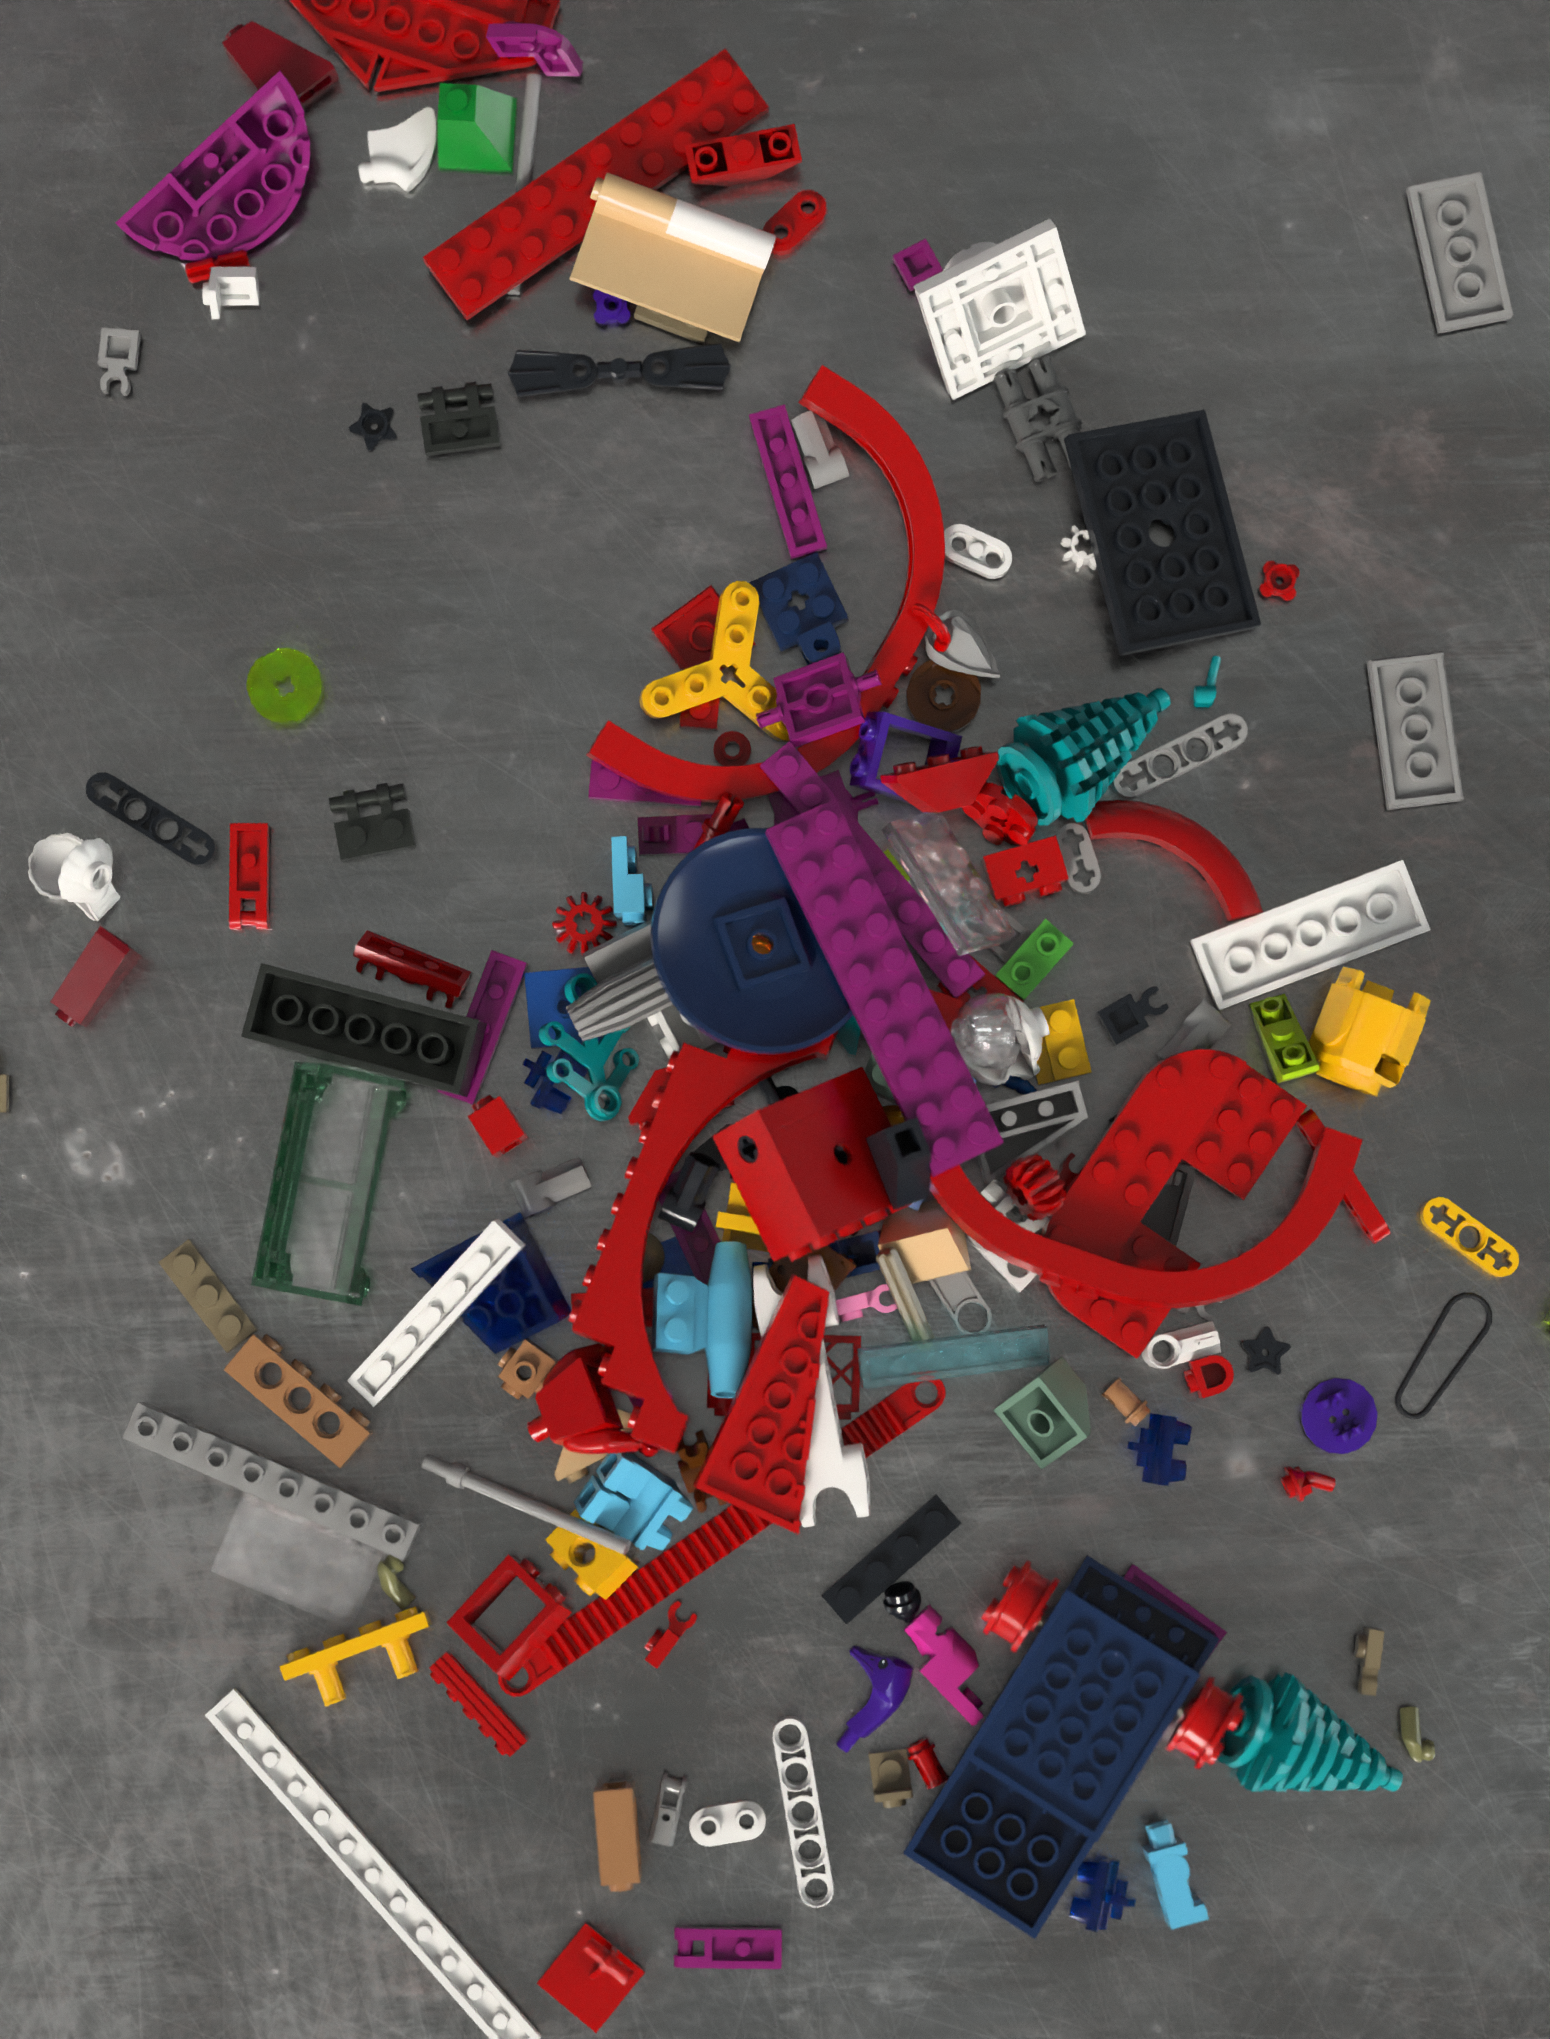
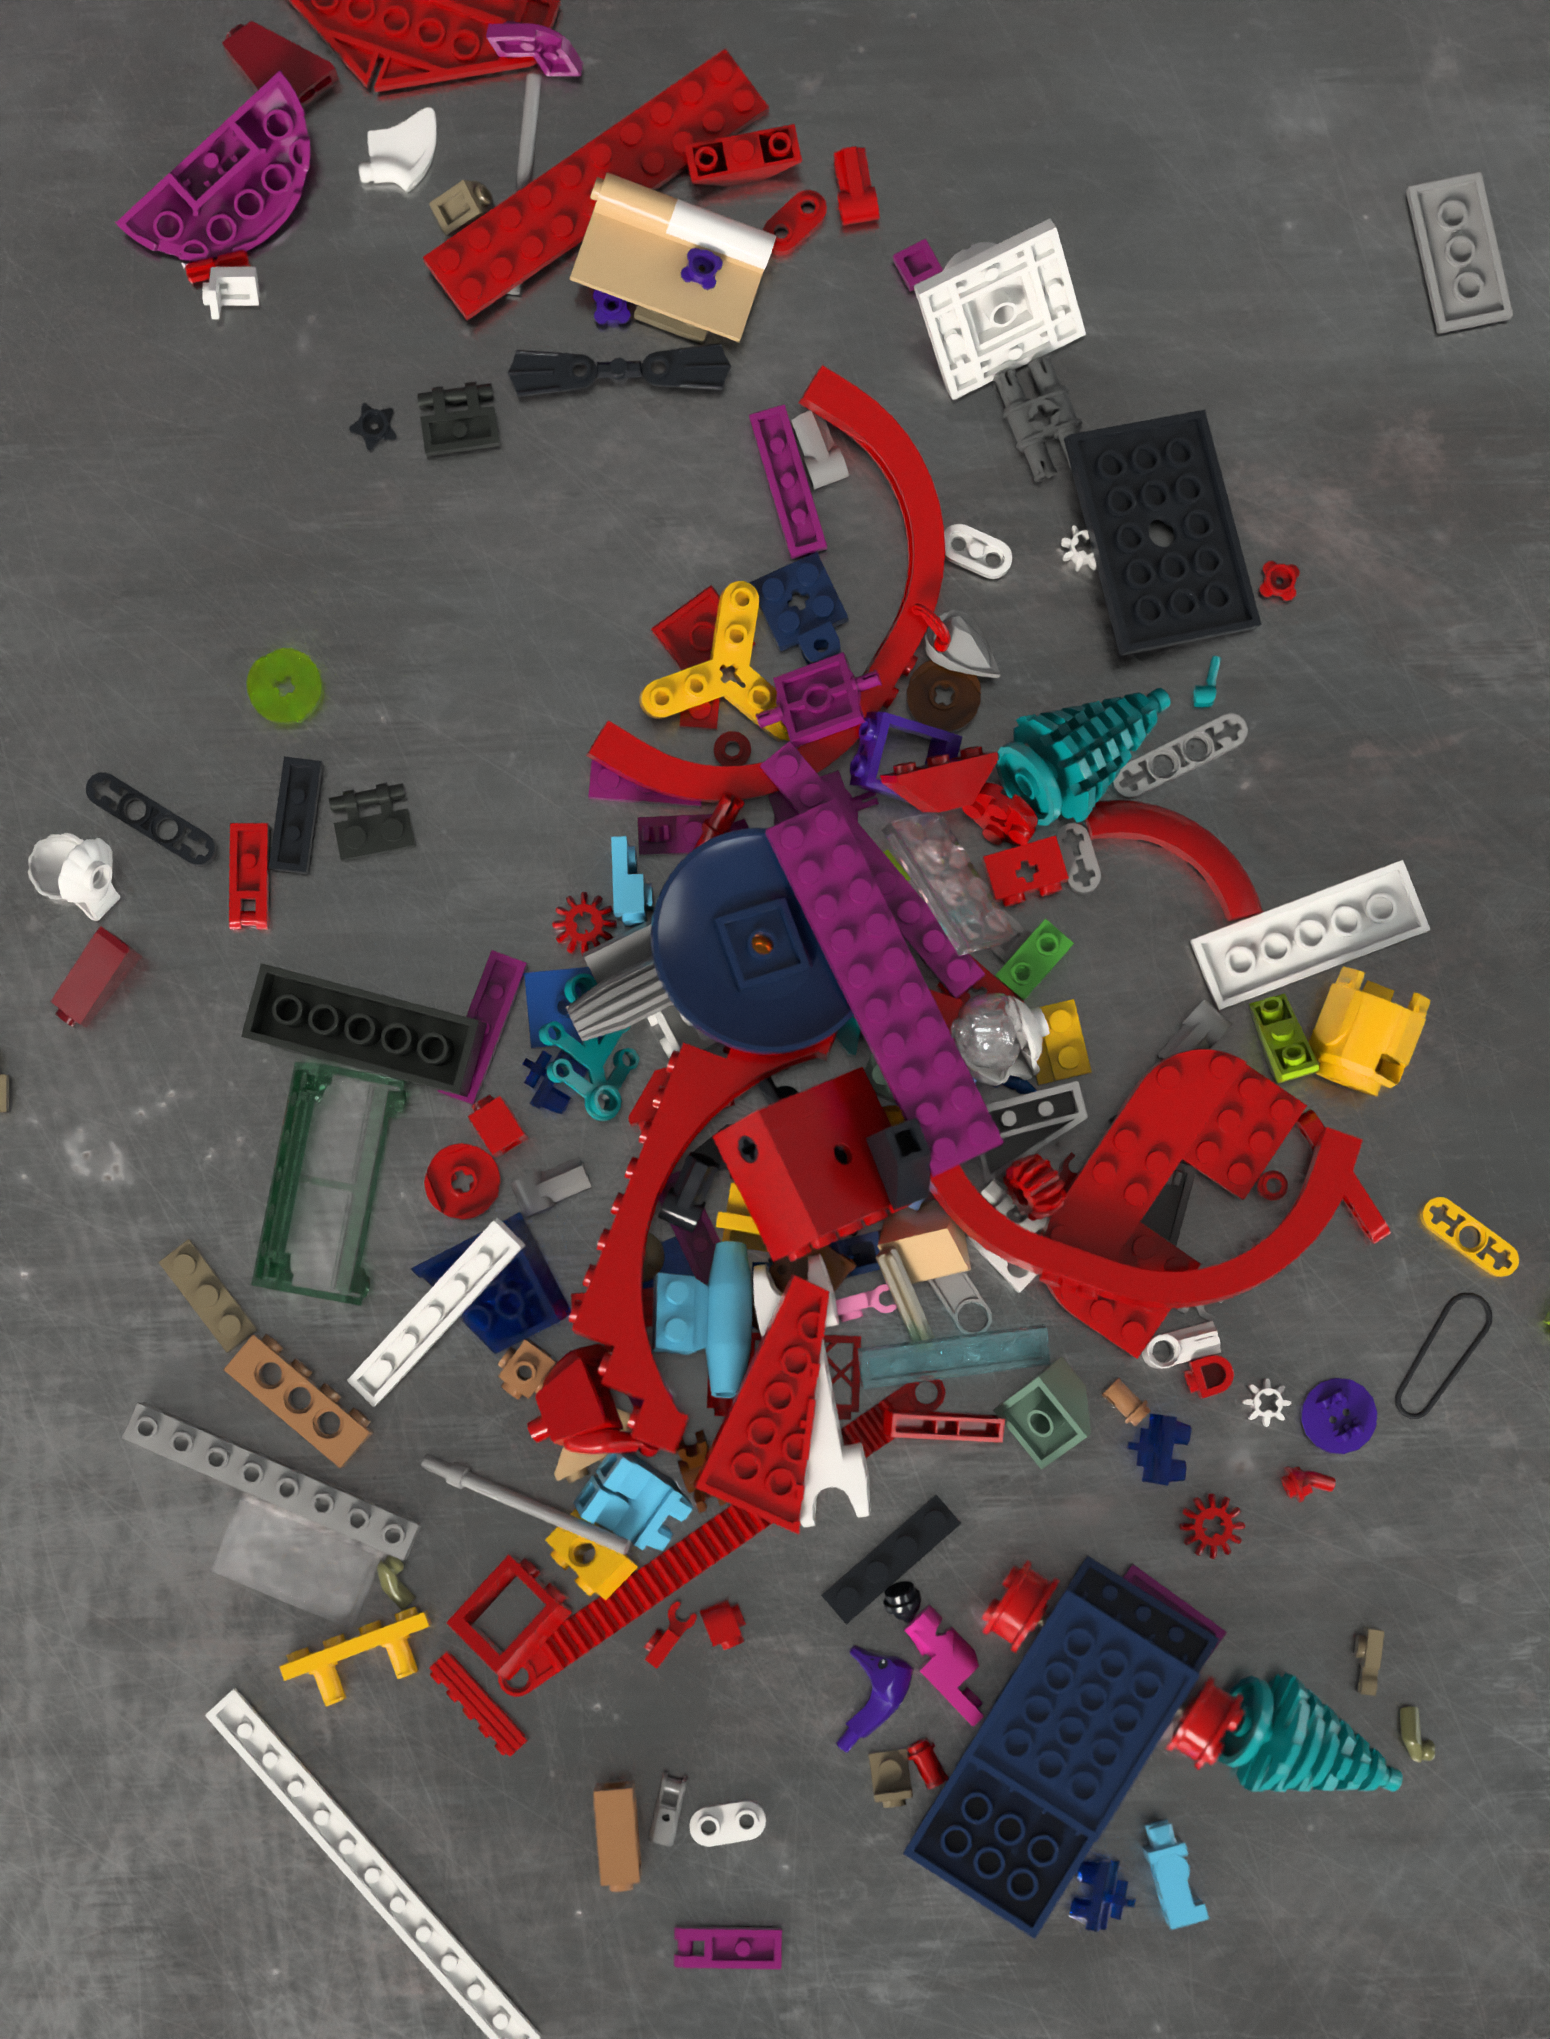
(118, 353): light grey plate -> none
(295, 815): none -> black plate
(411, 966): red plate -> none
(455, 1202): none -> red plate
(461, 206): none -> dark tan bracket
(475, 128): green slope -> none
(590, 1977): red plate -> none
(704, 258): none -> dark purple plate
(723, 1624): none -> red plate
(803, 1830): white beam -> none
(856, 196): none -> red piece
(943, 1425): none -> red piece
(1126, 1016): black plate -> none
(1209, 1512): none -> red gear
(1256, 1346): black plate -> none
(1277, 1402): none -> white gear
(1281, 1185): none -> red pin
(1415, 730): light grey plate -> none

